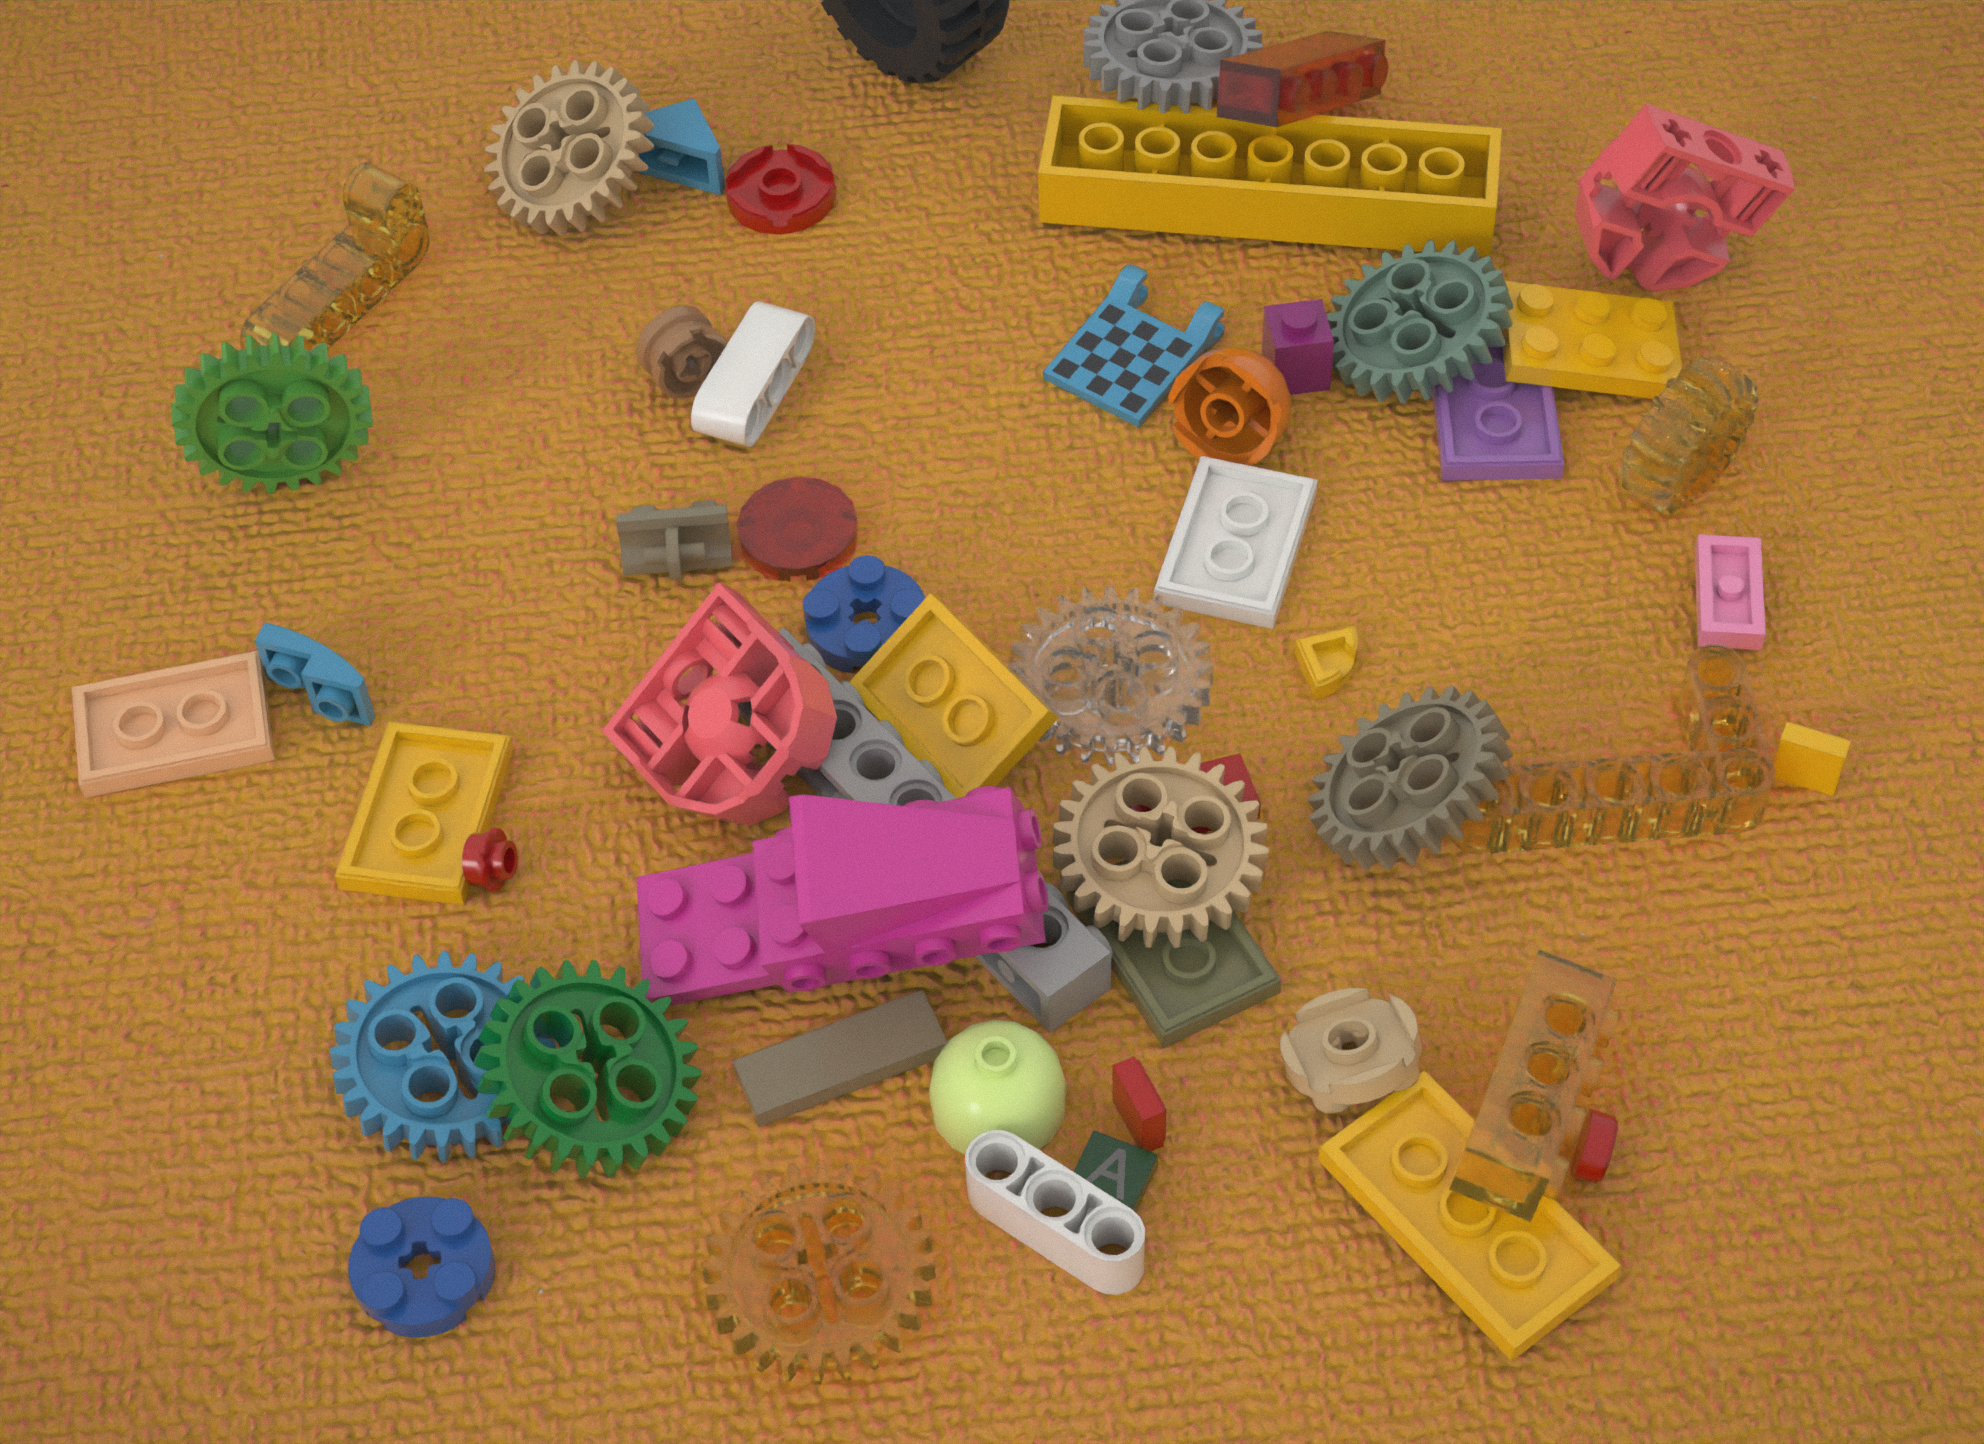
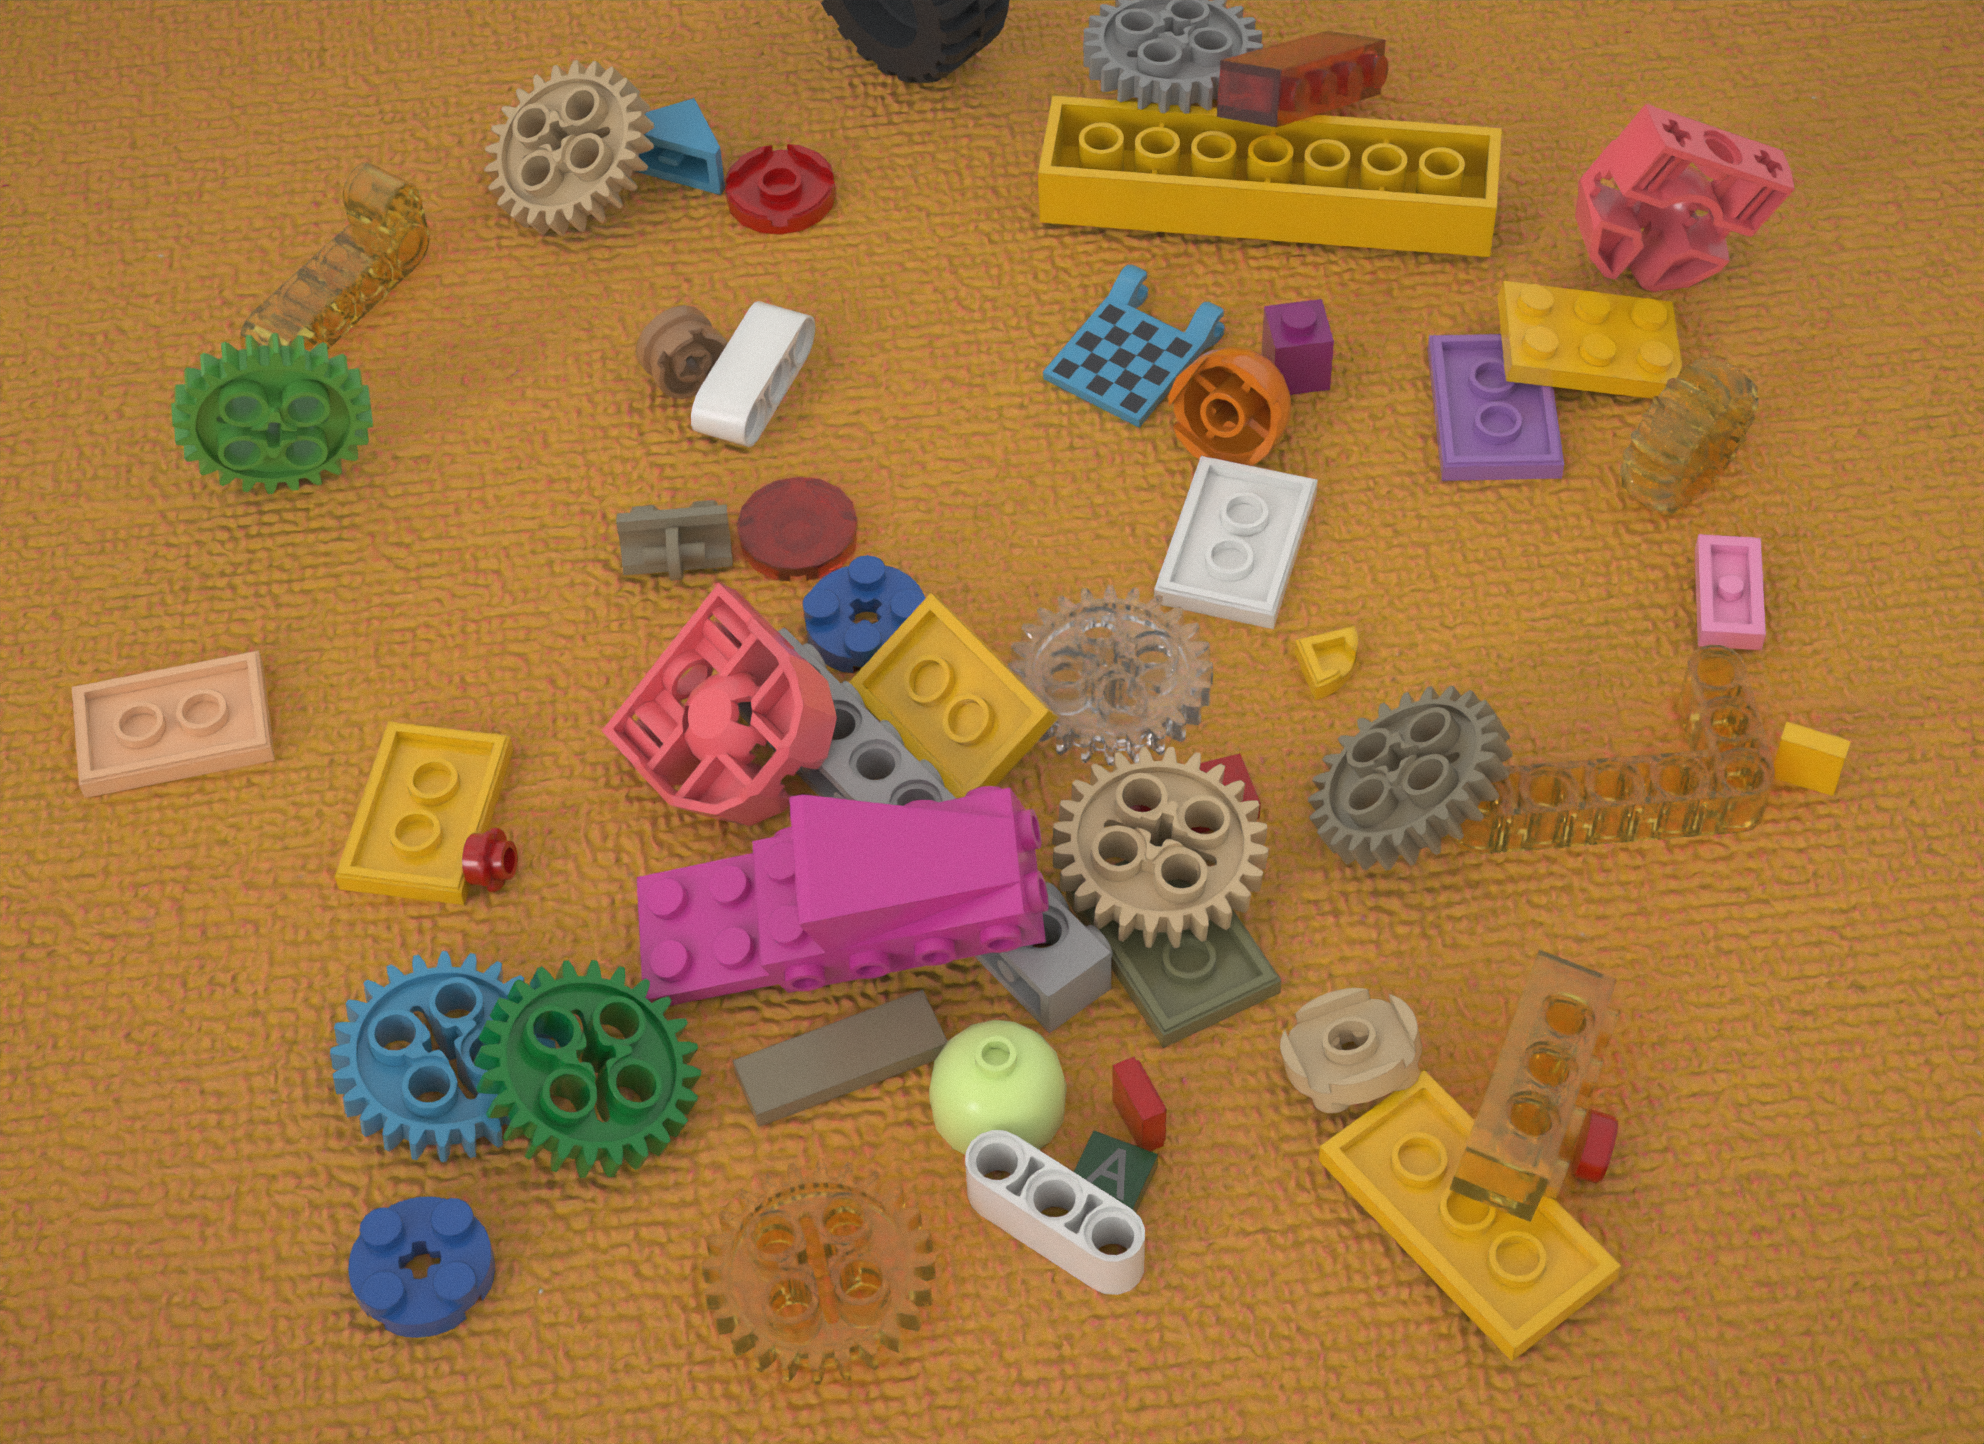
(330, 681): dark azure slope -> none
(1419, 321): sand green gear -> none

